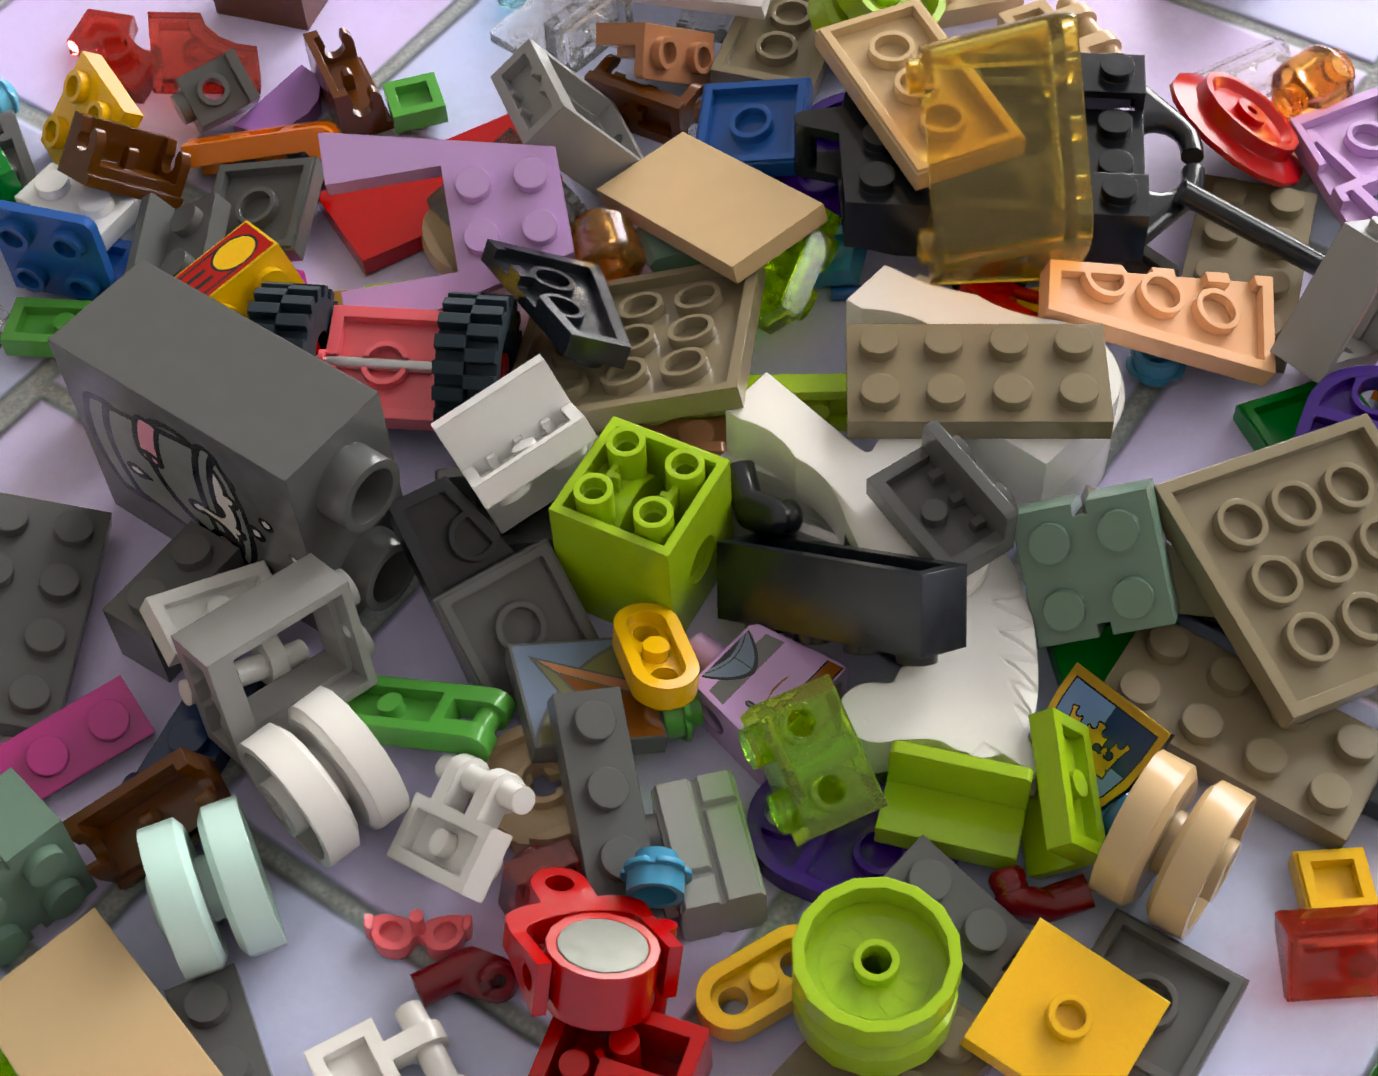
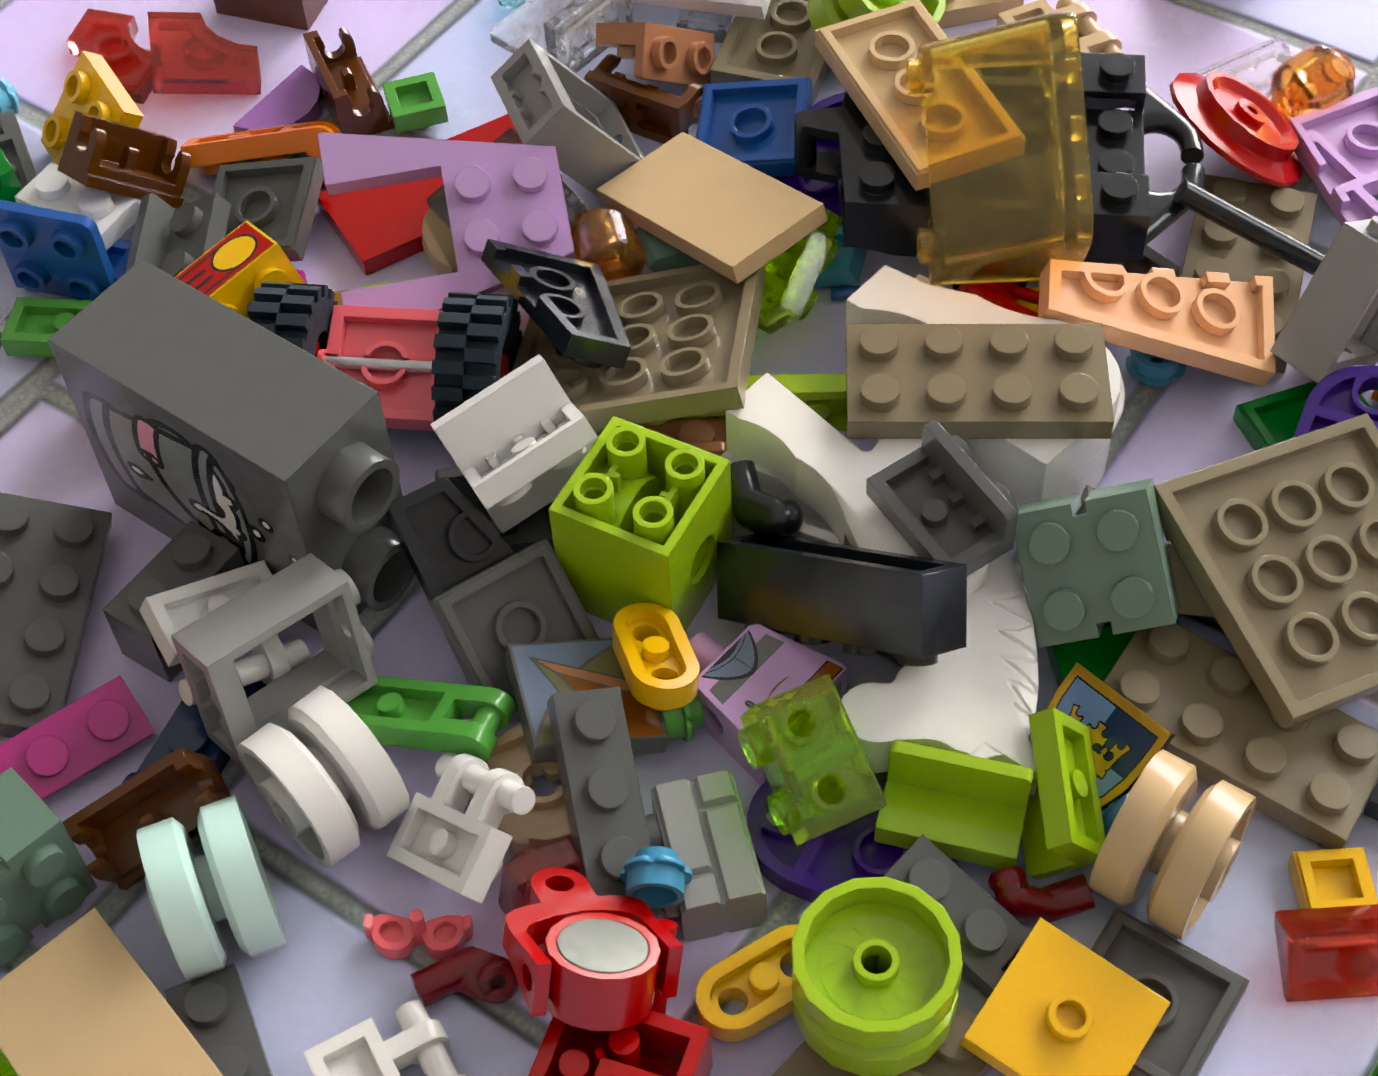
(237, 88): dark grey brick -> none

